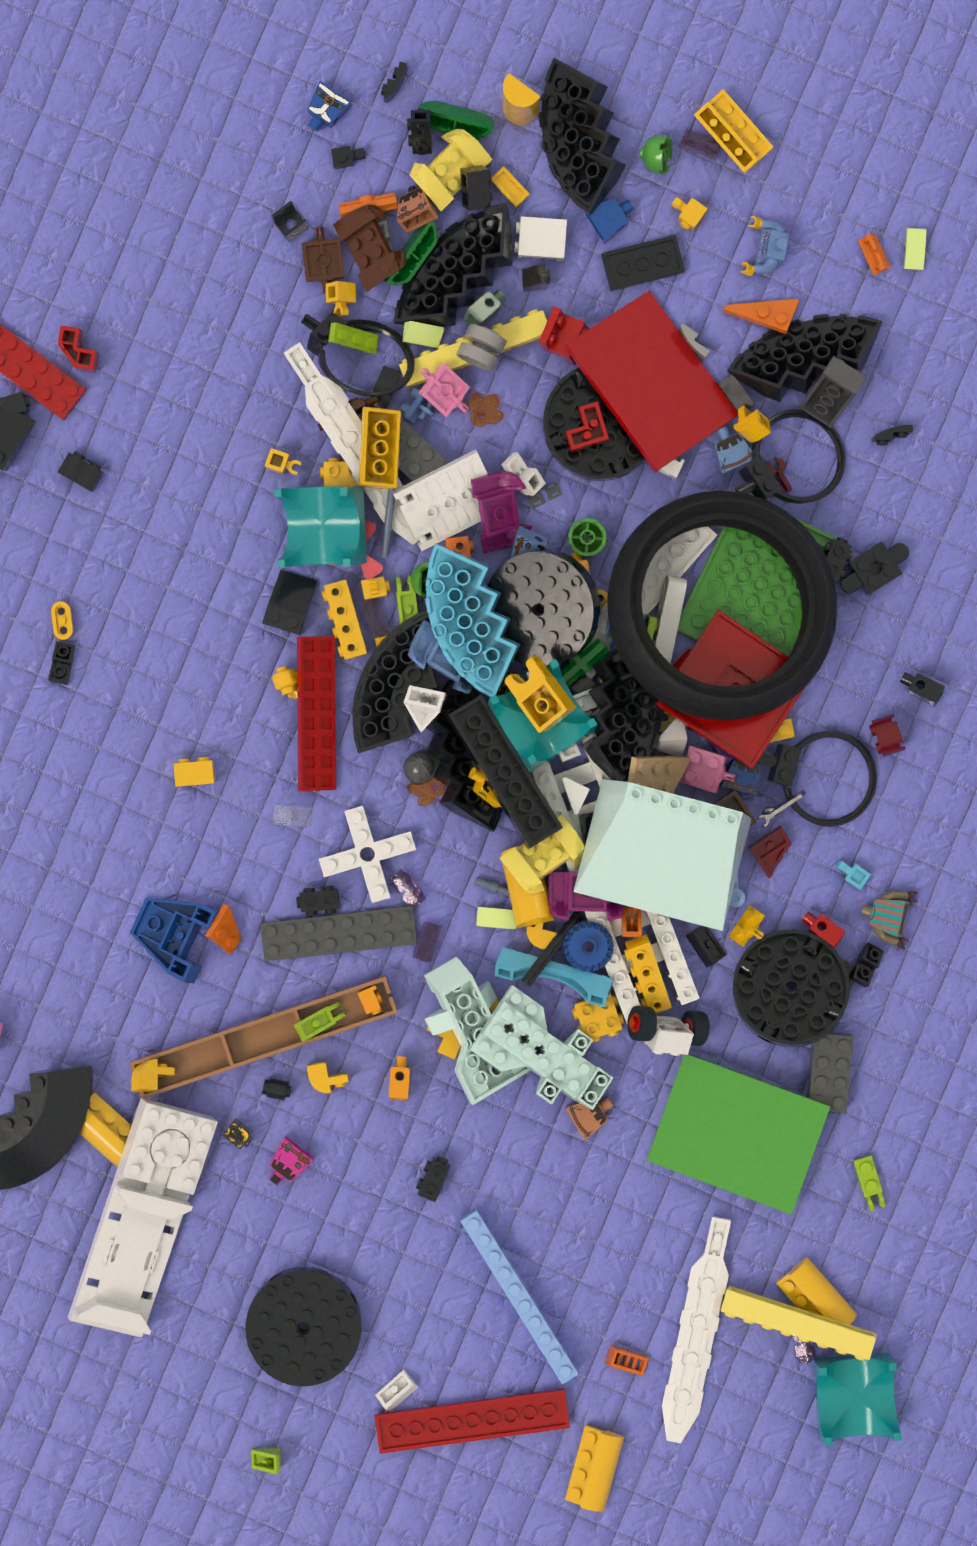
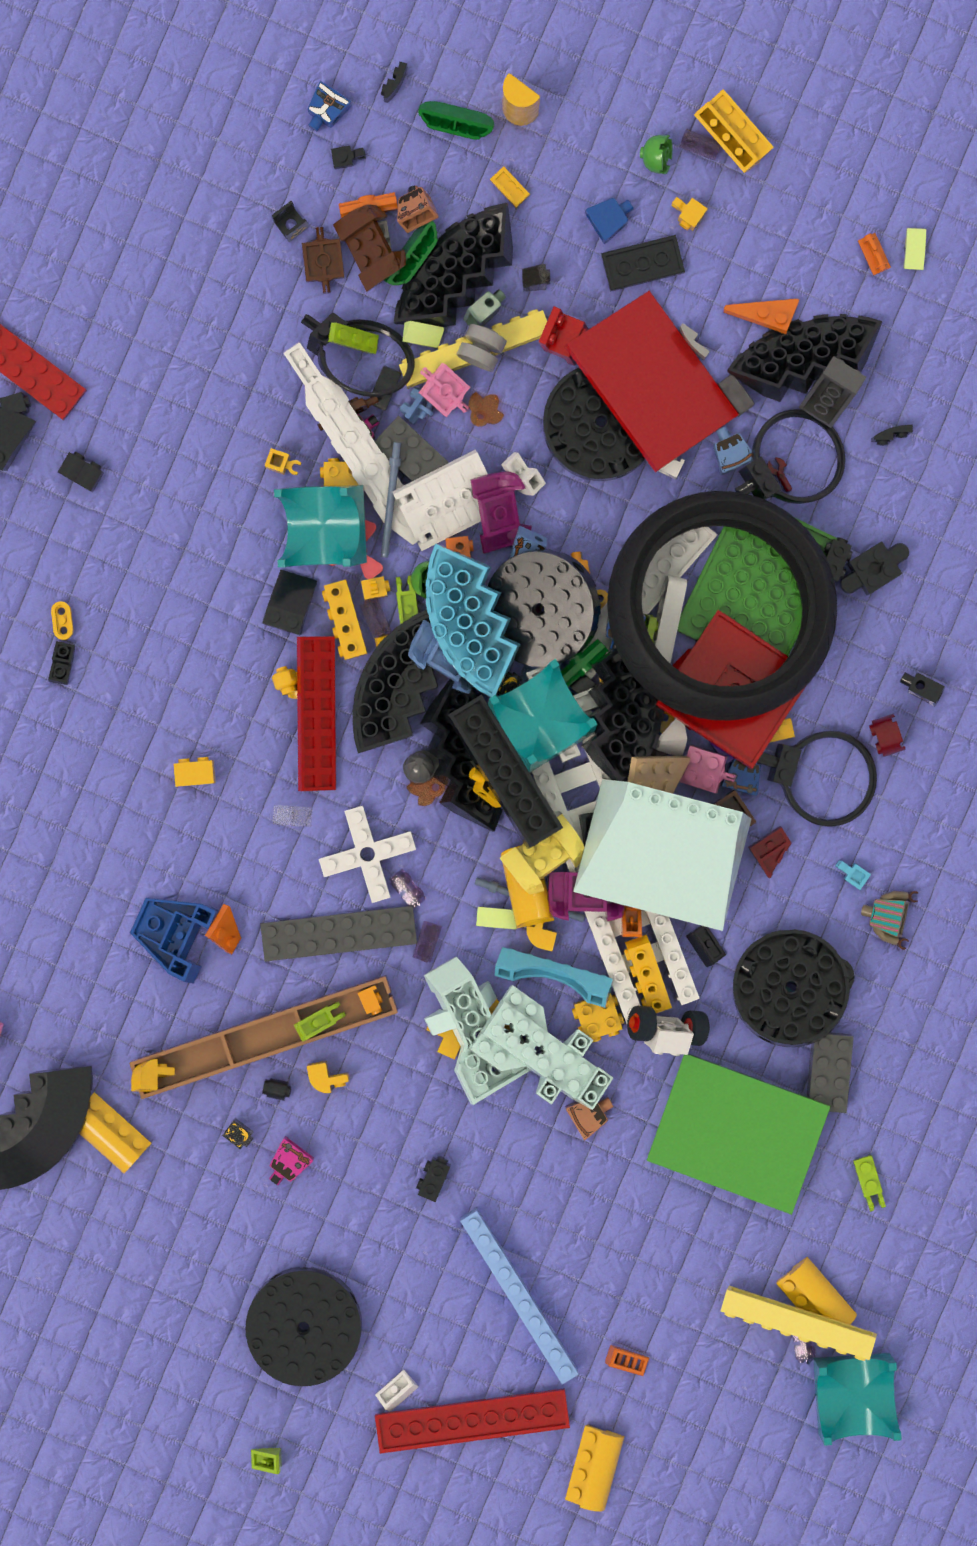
(70, 343): red brick -> none
(150, 1191): white piece -> none
(313, 901): black brick -> none
(341, 294): yellow brick -> none
(379, 448): yellow brick -> none
(399, 1089): light orange torso -> none
(421, 134): black brick -> none
(423, 705): white slope -> none
(442, 176): light yellow piece -> none
(475, 187): black brick -> none
(537, 692): yellow brick -> none
(541, 238): white panel -> none
(549, 492): dark grey piece -> none
(551, 949): black axle -> none
(576, 794): white slope -> none
(577, 135): black brick -> none
(587, 537): bright green cylinder -> none
(593, 429): red brick -> none
(598, 936): blue gear -> none
(696, 1334): white plate -> none
(738, 896): light blue plate -> none
(747, 926): yellow plate -> none
(752, 425): yellow brick -> none
(771, 247): medium blue torso -> none
(774, 810): flag -> none
(831, 934): red torso -> none
(866, 964): black slope -> none

